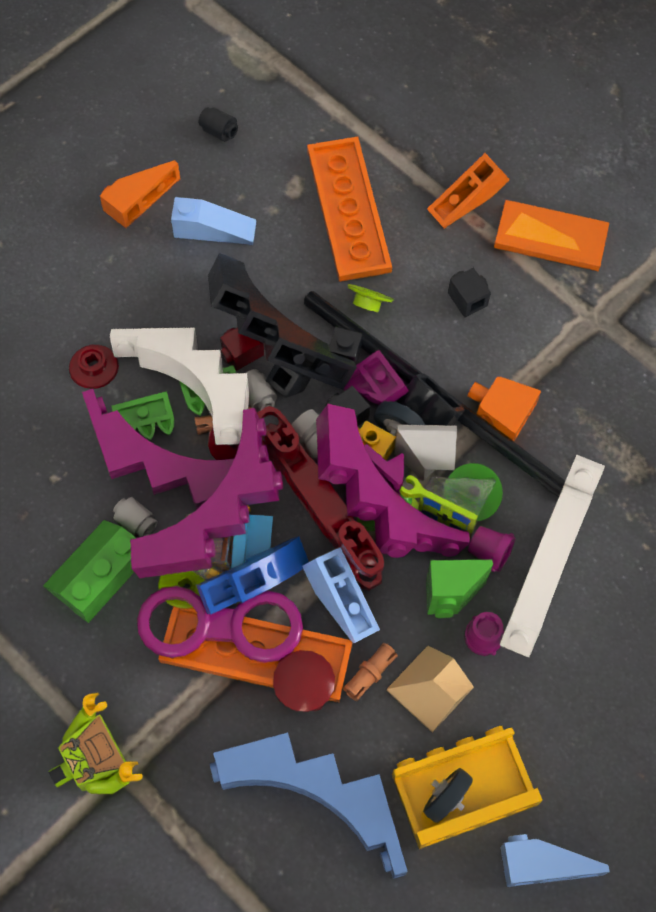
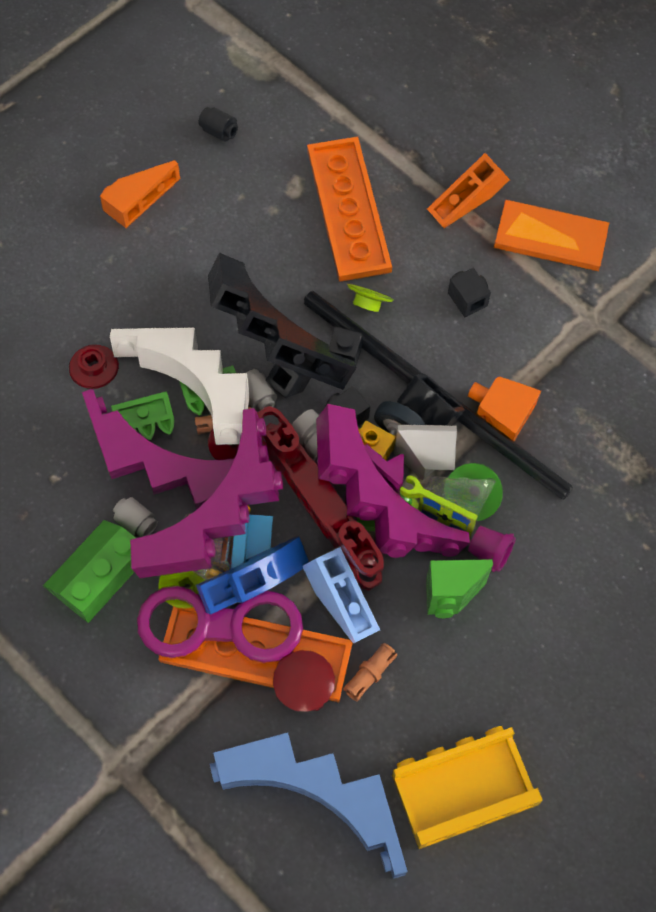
(92, 754): torso -> none
(210, 222): light blue slope -> none
(239, 349): dark red brick -> none
(377, 380): magenta wing -> none
(431, 687): tan slope -> none
(448, 795): black wheel -> none
(484, 634): magenta piece -> none
(542, 862): light blue slope -> none
(551, 556): white arch -> none

